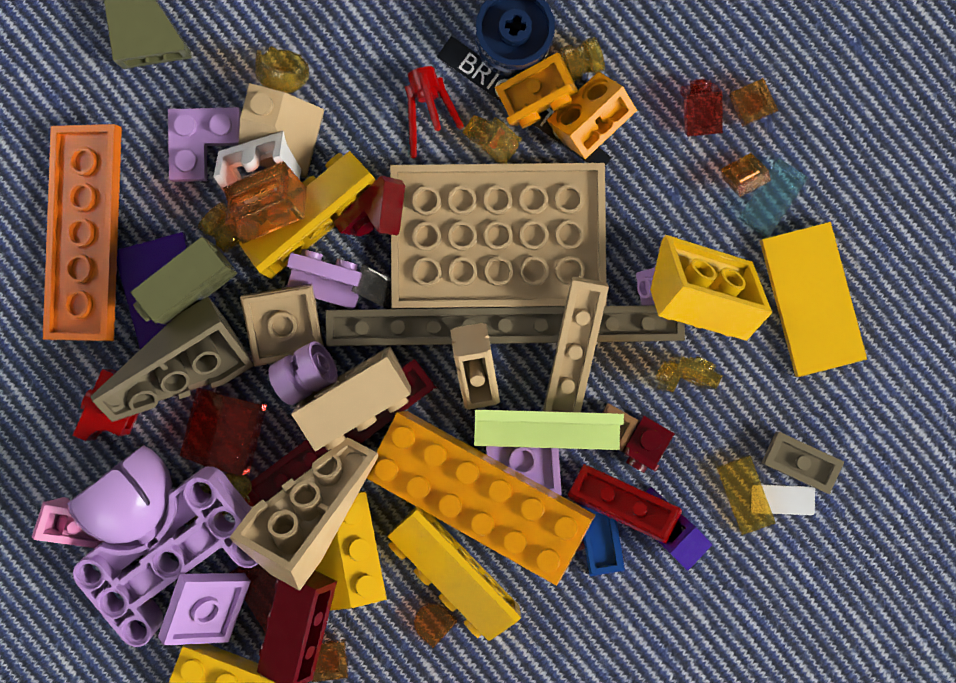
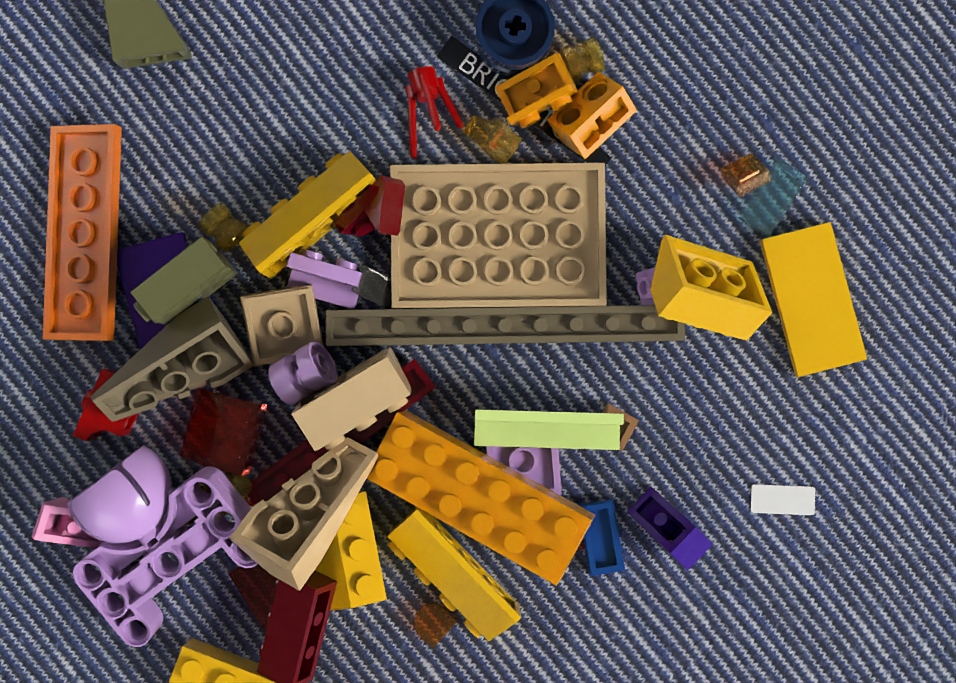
(192, 132): lavender plate -> none
(204, 608): lavender plate -> none
(249, 156): white window -> none
(271, 209): clear orange window -> none
(275, 111): tan slope -> none
(281, 70): clear yellow hair -> none
(332, 661): clear orange plate -> none
(475, 366): tan brick -> none
(576, 345): tan plate -> none
(625, 503): red tile -> none
(647, 444): dark red bracket -> none
(694, 370): clear yellow bracket -> none
(702, 108): clear red bracket -> none
(745, 495): clear yellow tile -> none
(753, 102): clear orange plate -> none
(802, 462): dark tan plate -> none

